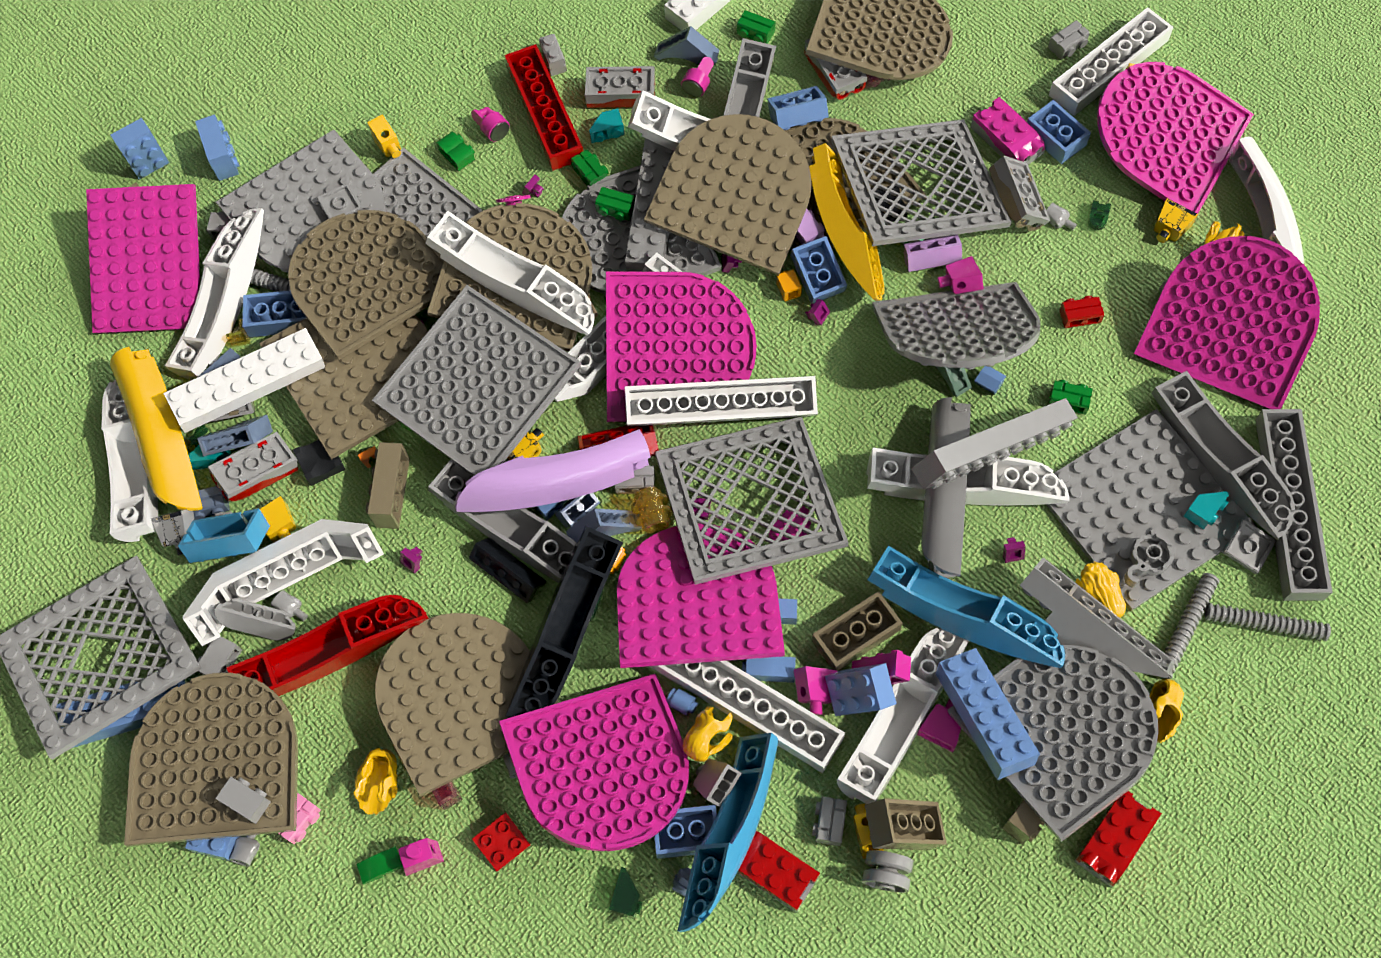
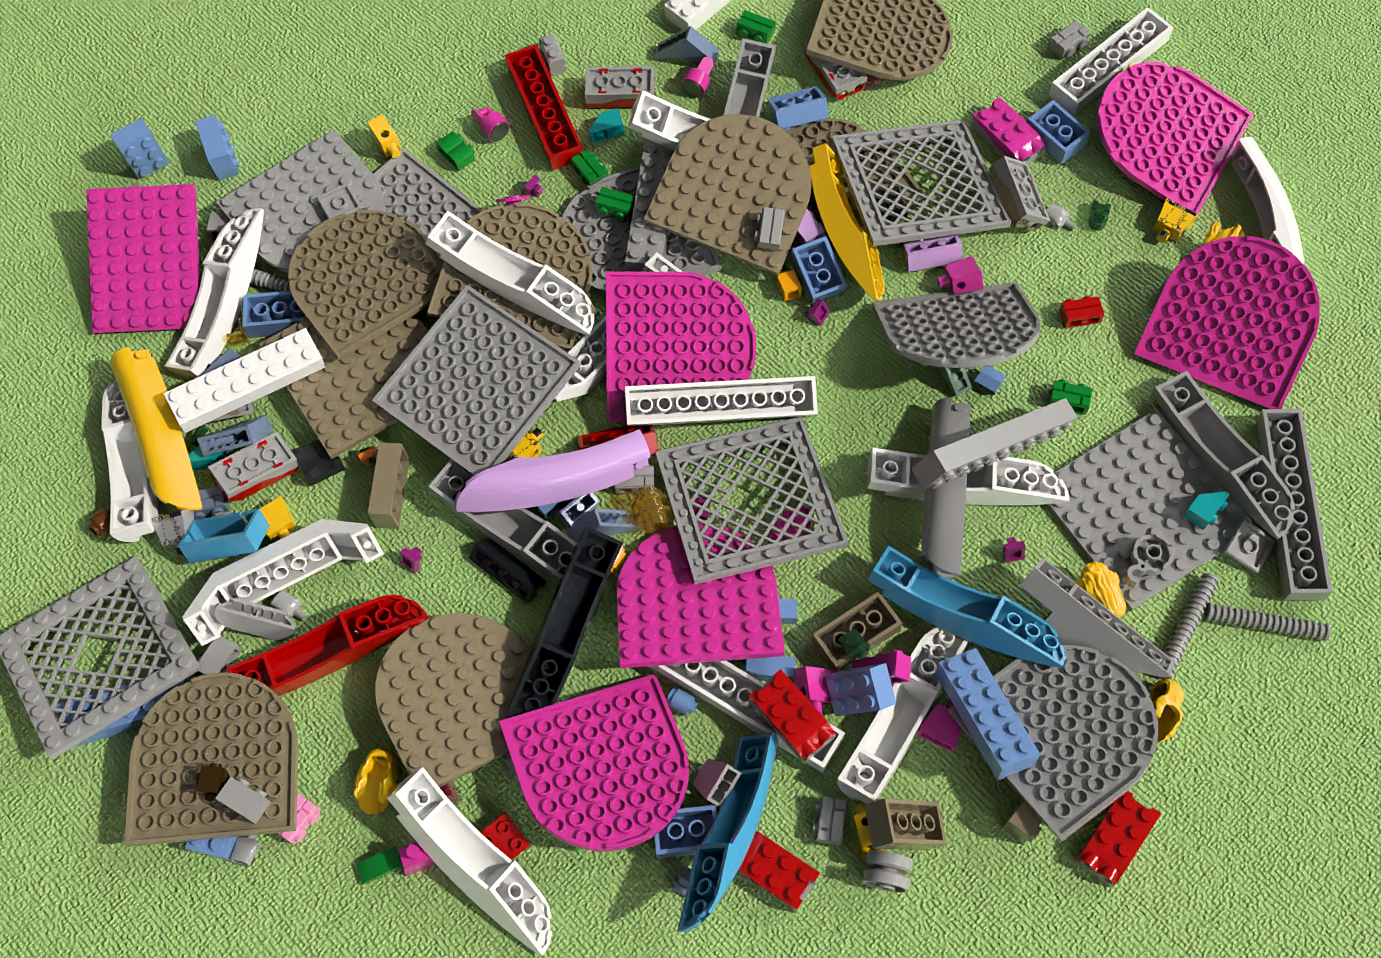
(100, 523): none -> reddish brown head
(211, 779): none -> dark brown brick
(473, 861): none -> white slope
(626, 899): clear green slope -> none
(697, 739): yellow hair -> none
(728, 262): magenta tile -> none
(770, 228): none -> light grey brick
(792, 716): none -> red piece
(854, 645): none -> clear green bracket

